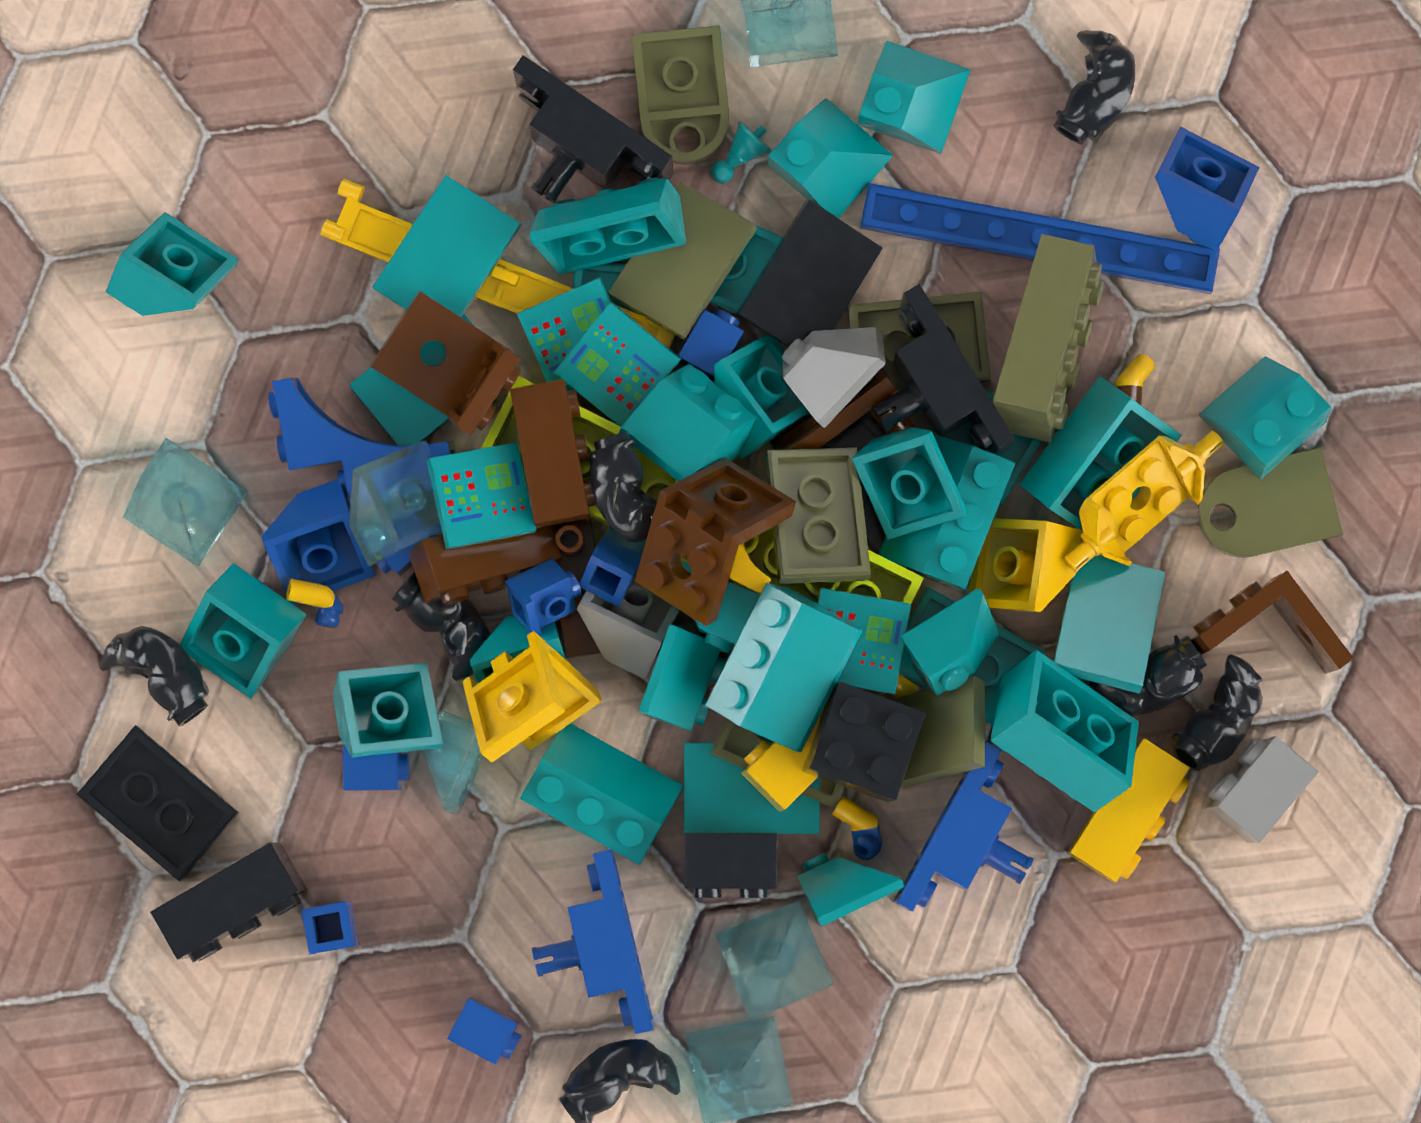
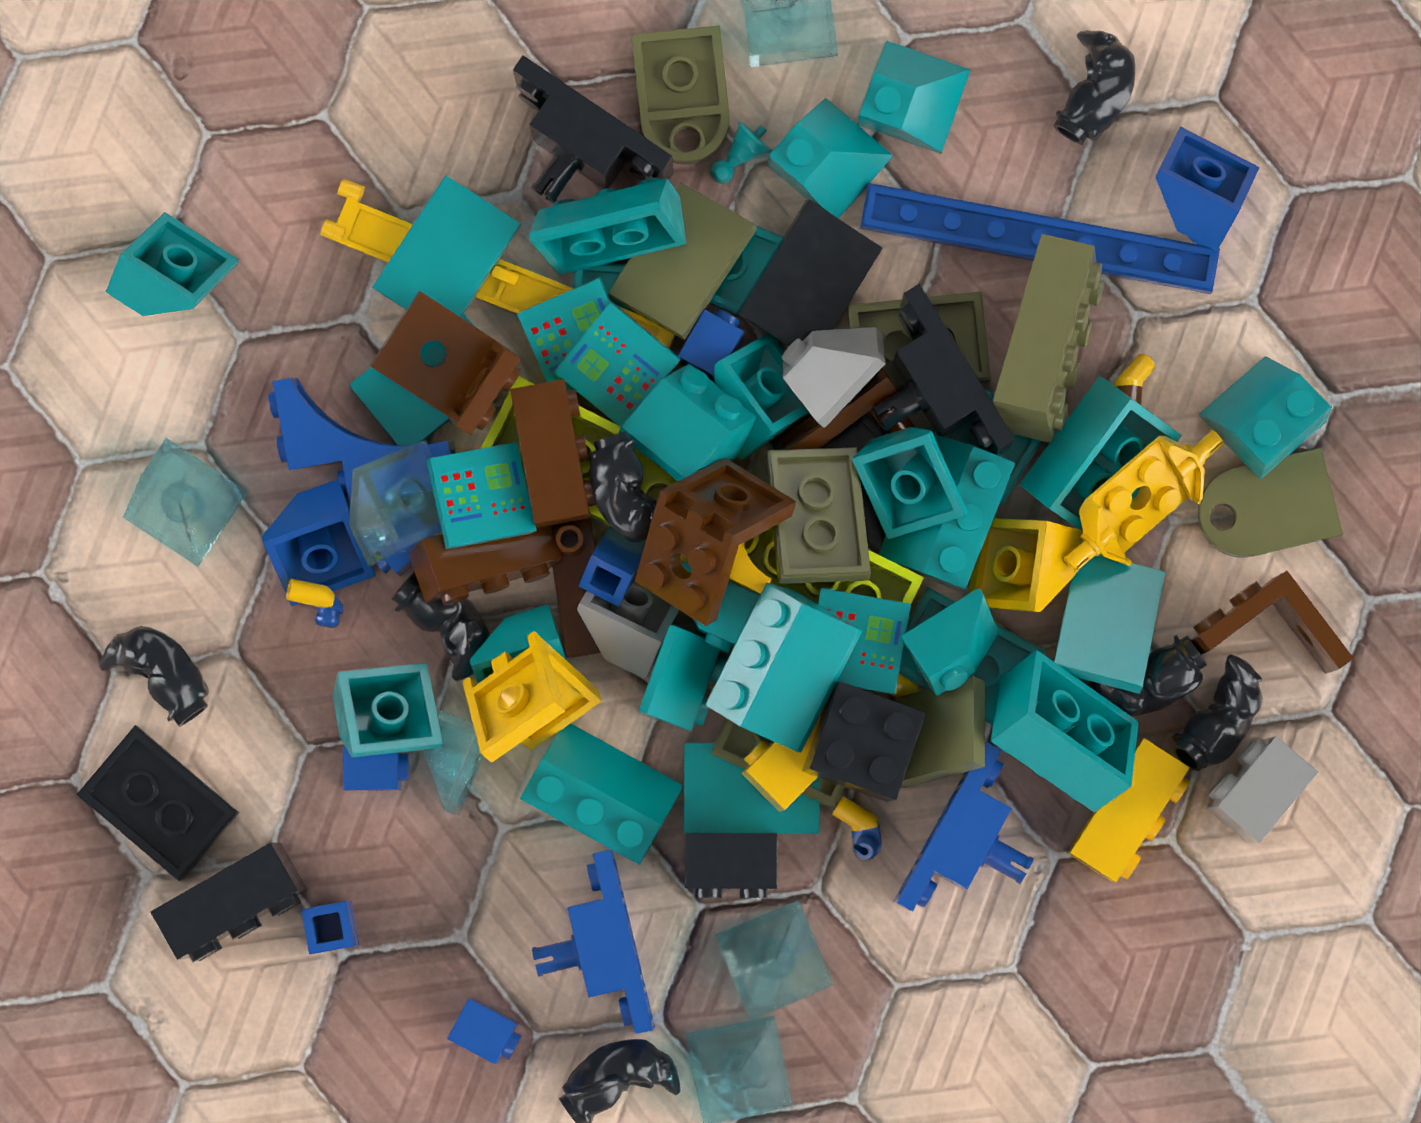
(241, 630): teal slope -> none
(542, 595): blue brick -> none
(843, 886): teal slope -> none

